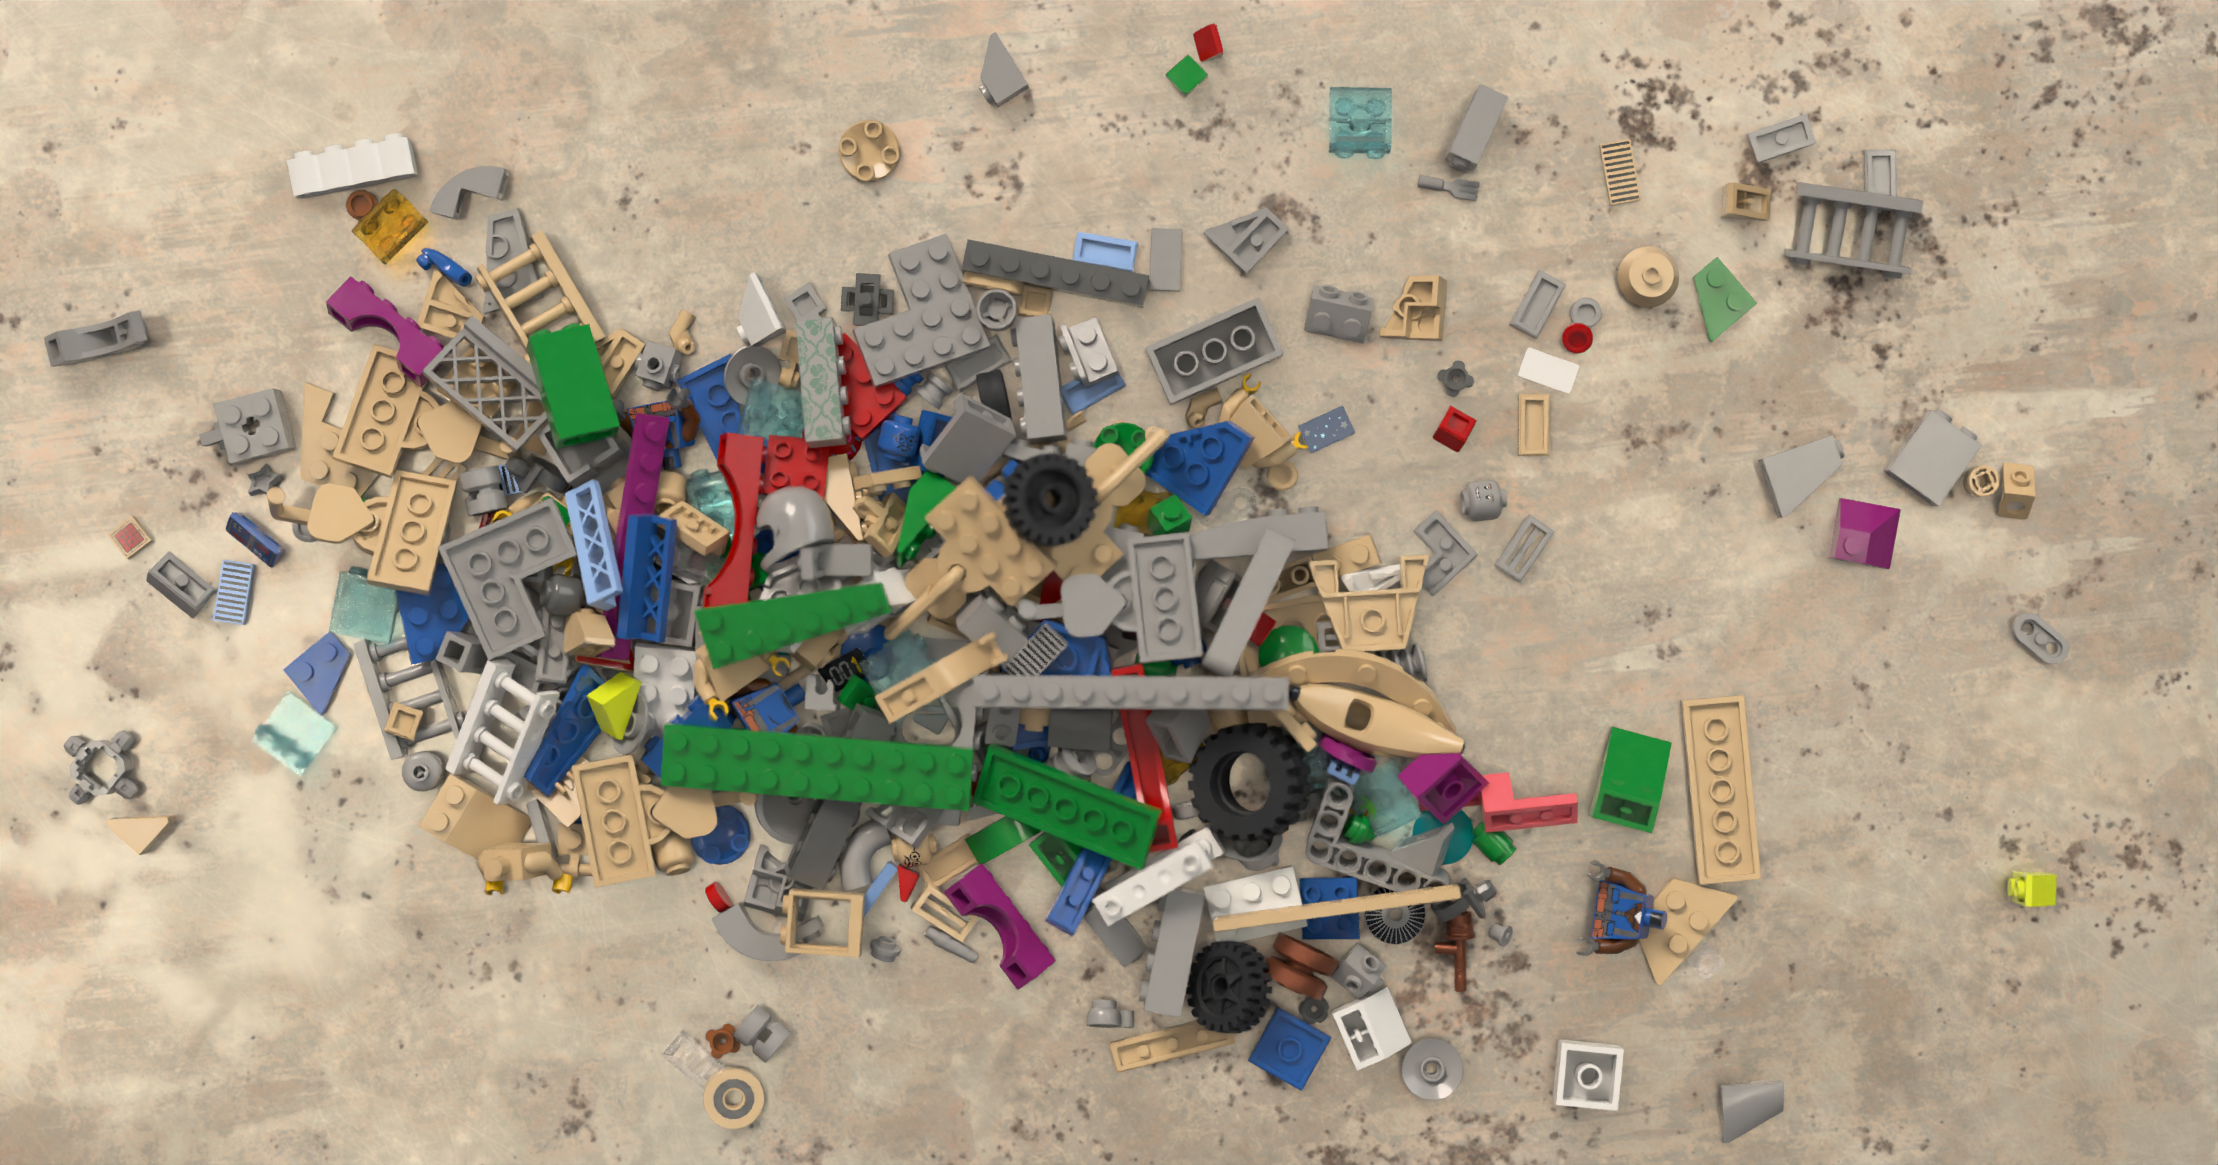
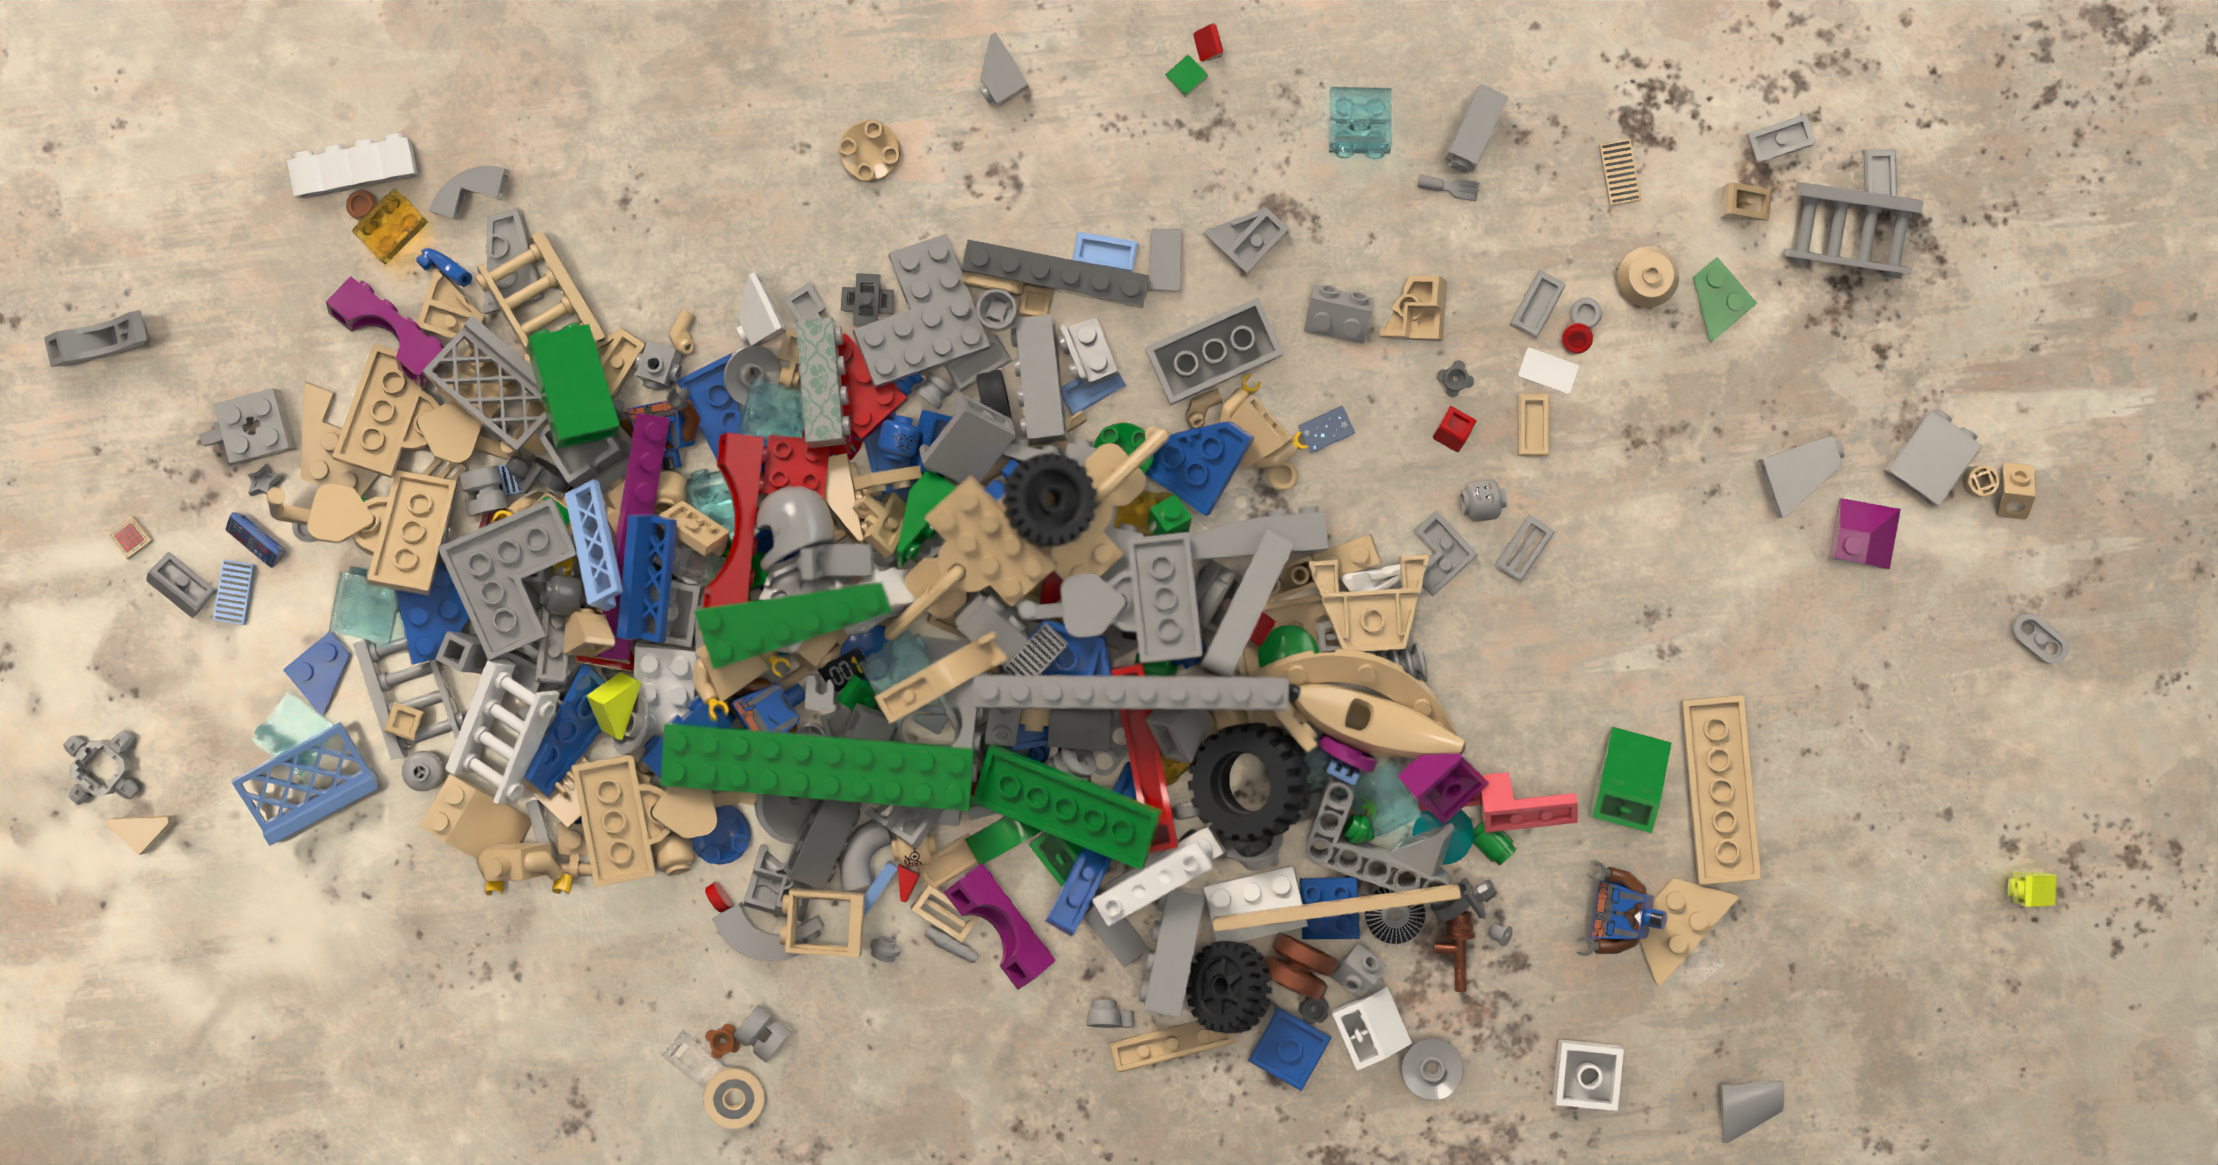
(315, 807): none -> medium blue fence

